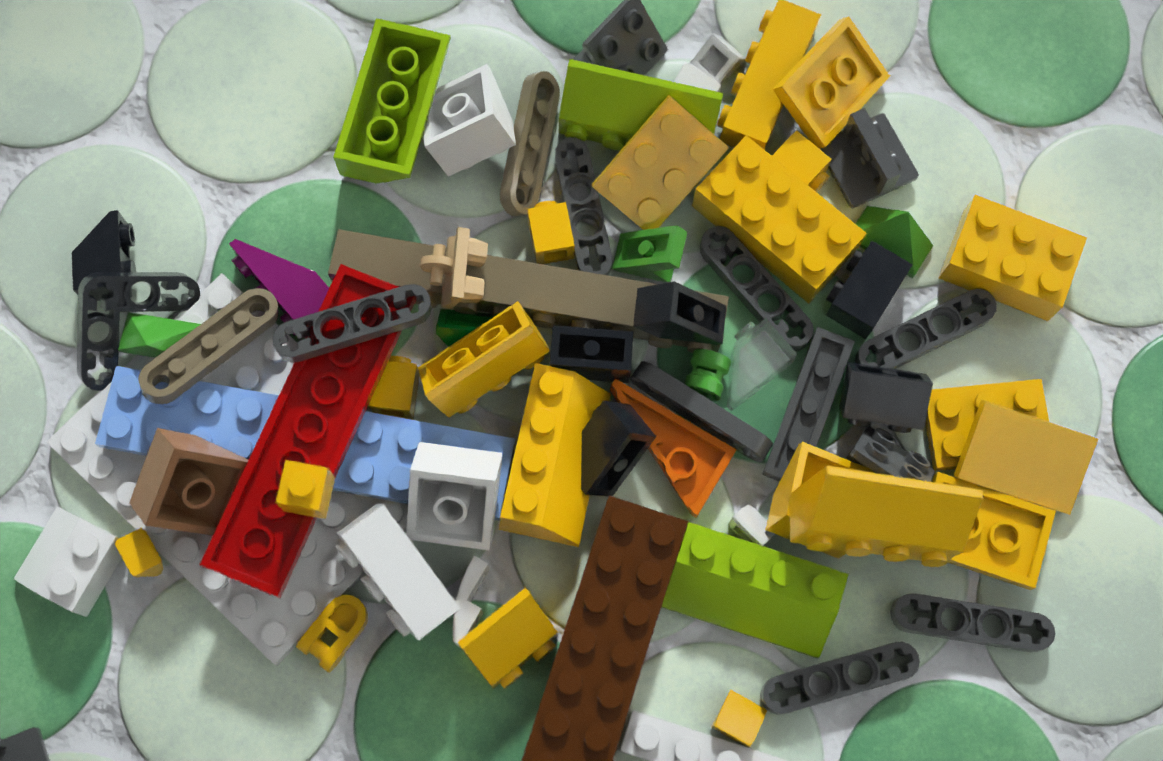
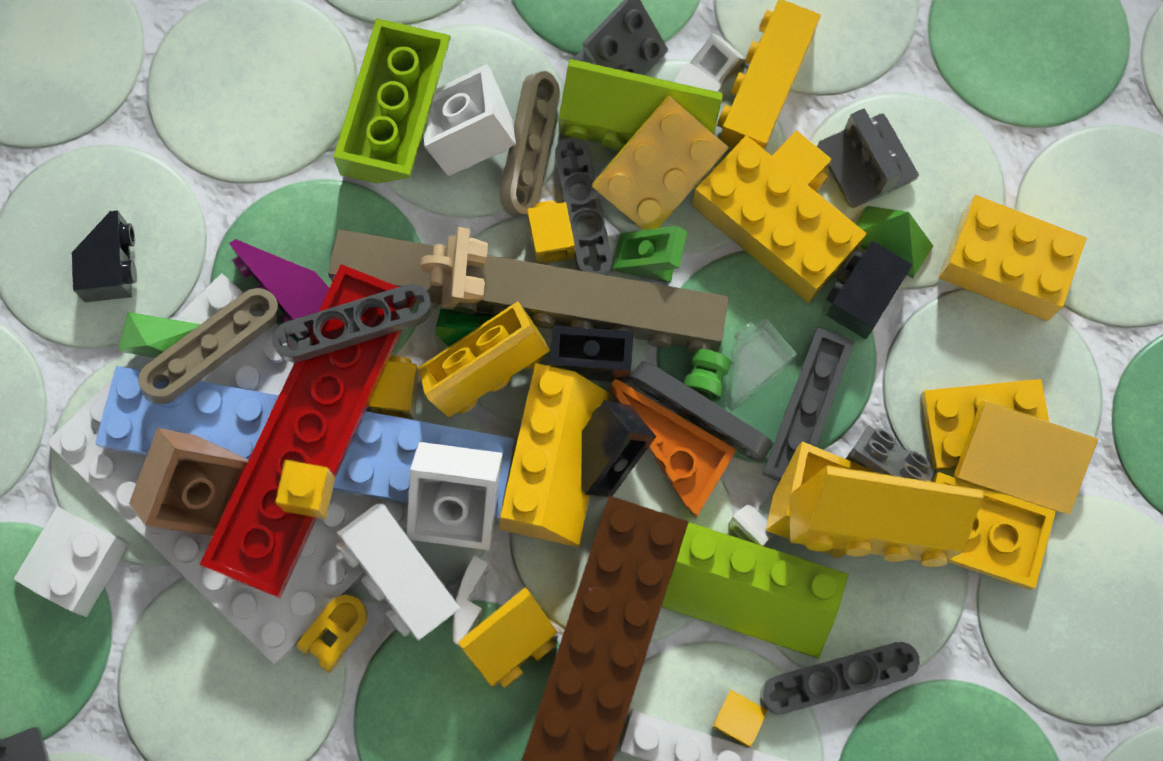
(119, 301): black beam -> none
(139, 554): yellow slope -> none
(679, 314): black slope -> none
(761, 284): dark grey beam -> none
(831, 82): yellow plate -> none
(885, 397): black brick -> none
(924, 330): dark grey beam -> none
(972, 619): dark grey beam -> none

